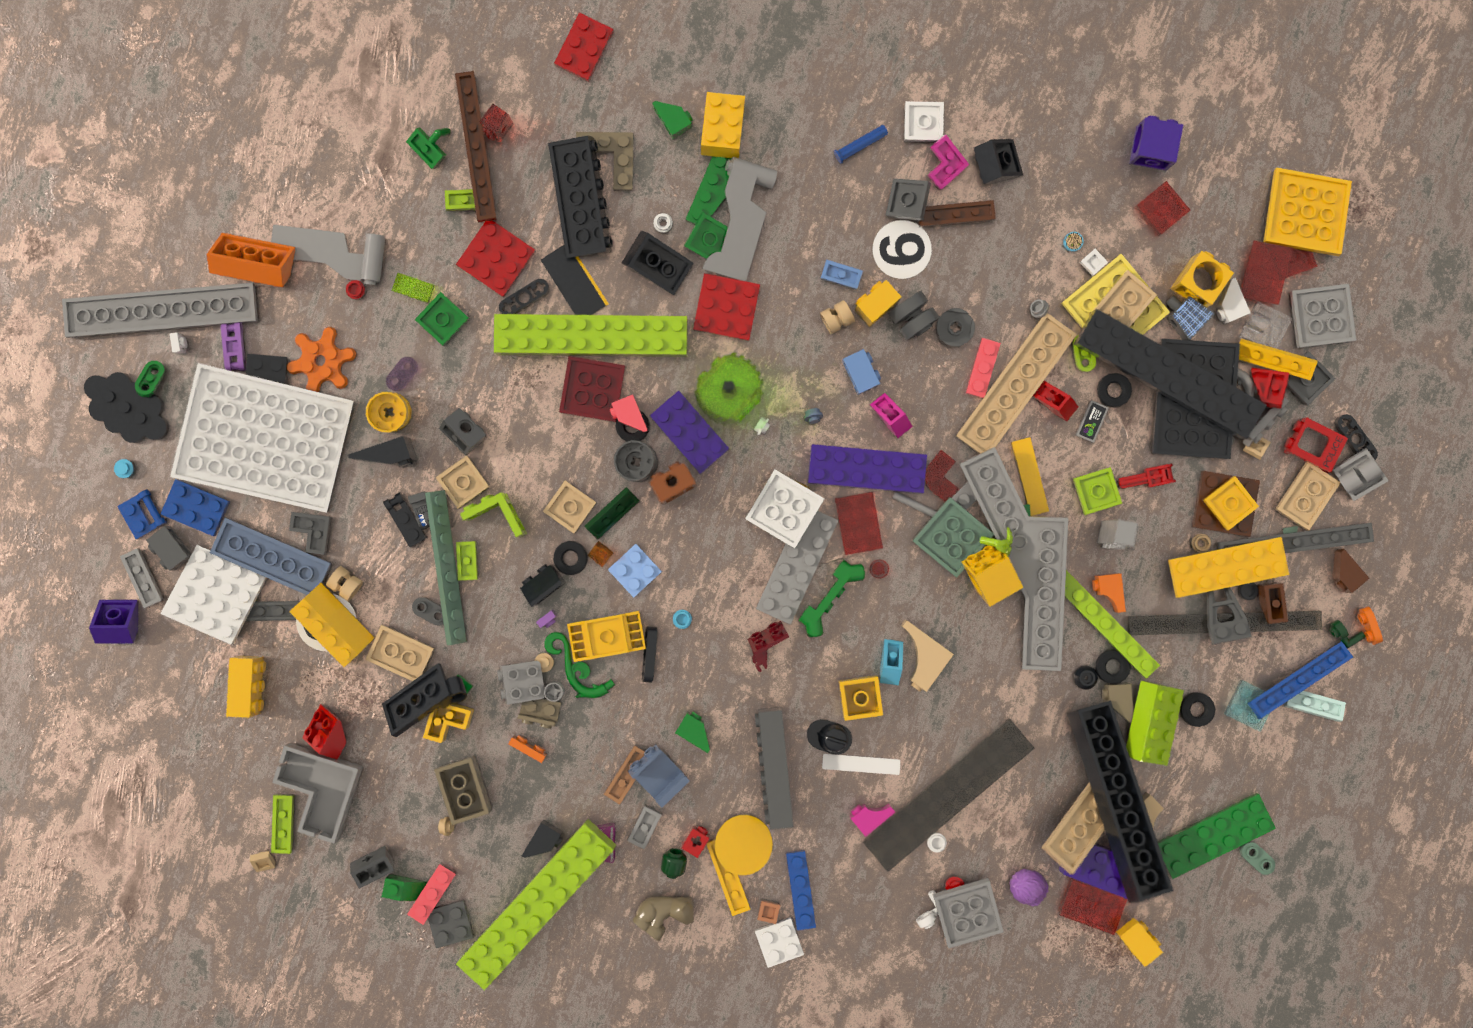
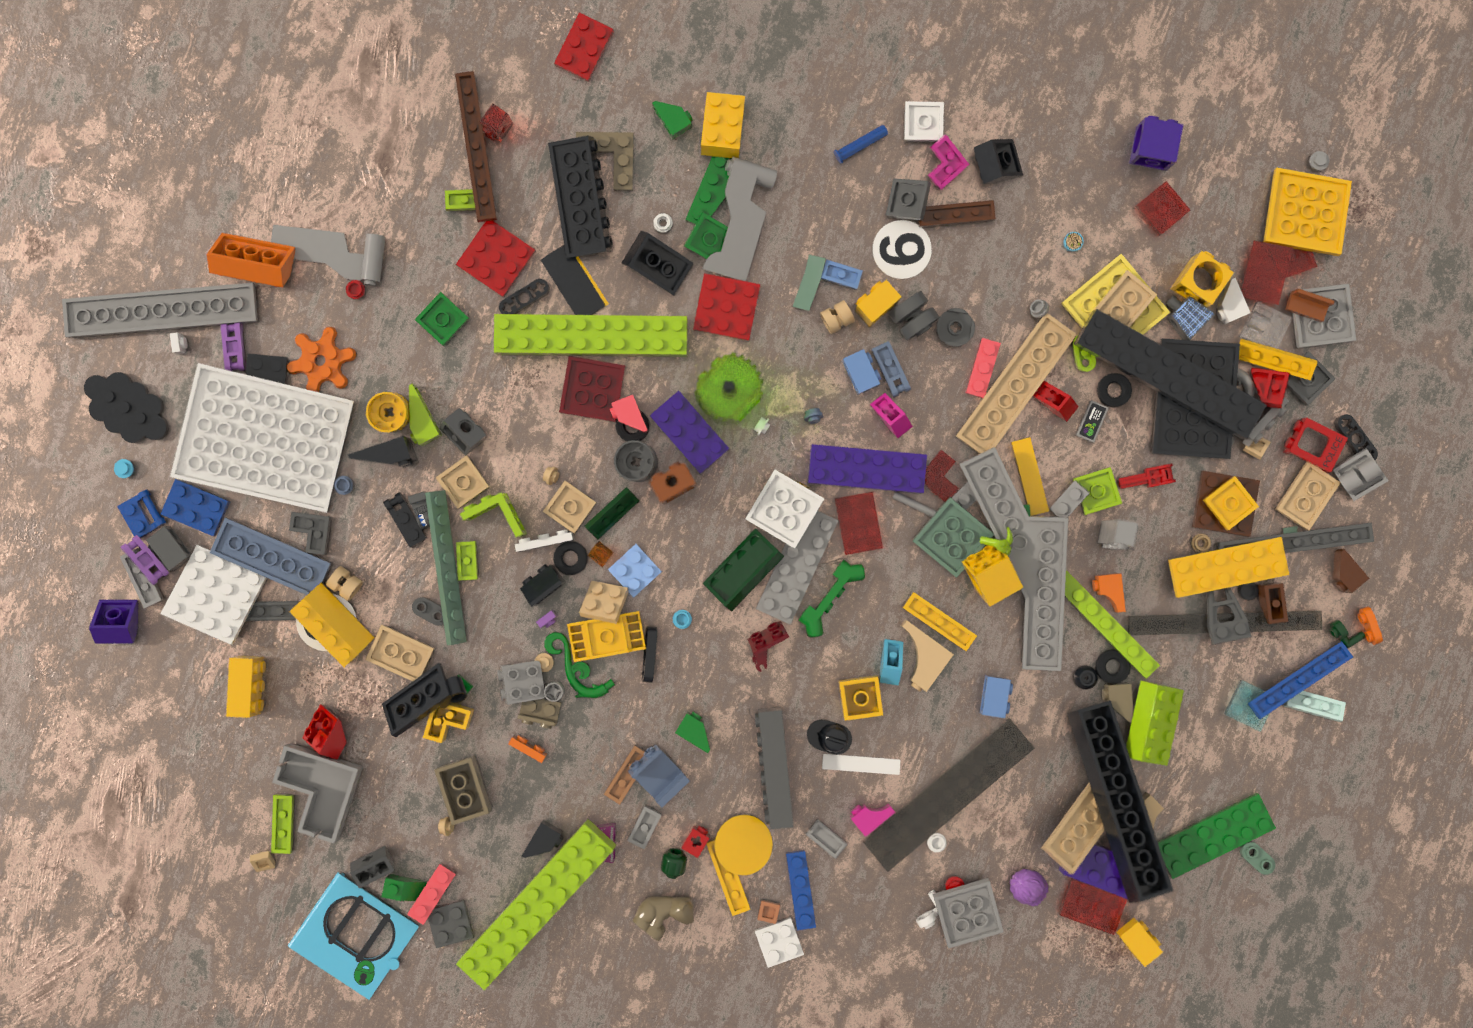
(144, 560): none -> medium lavender plate
(148, 379): green plate -> none
(326, 952): none -> medium azure door
(343, 485): none -> sand blue plate
(403, 375): clear purple plate -> none
(413, 288): clear neon green tile -> none
(421, 421): none -> lime slope
(427, 147): green plate -> none
(544, 540): none -> white plate
(551, 475): none -> tan plate
(604, 602): none -> tan plate
(743, 570): none -> dark green slope
(809, 282): none -> sand green sticker
(826, 838): none -> light grey tile
(879, 568): clear red tile -> none
(890, 368): none -> sand blue plate
(939, 621): none -> yellow plate
(995, 696): none -> medium blue brick
(1069, 500): none -> light grey plate
(1093, 262): white plate -> none
(1208, 714): black tyre -> none
(1308, 305): none -> dark orange panel
(1319, 160): none -> light grey plate

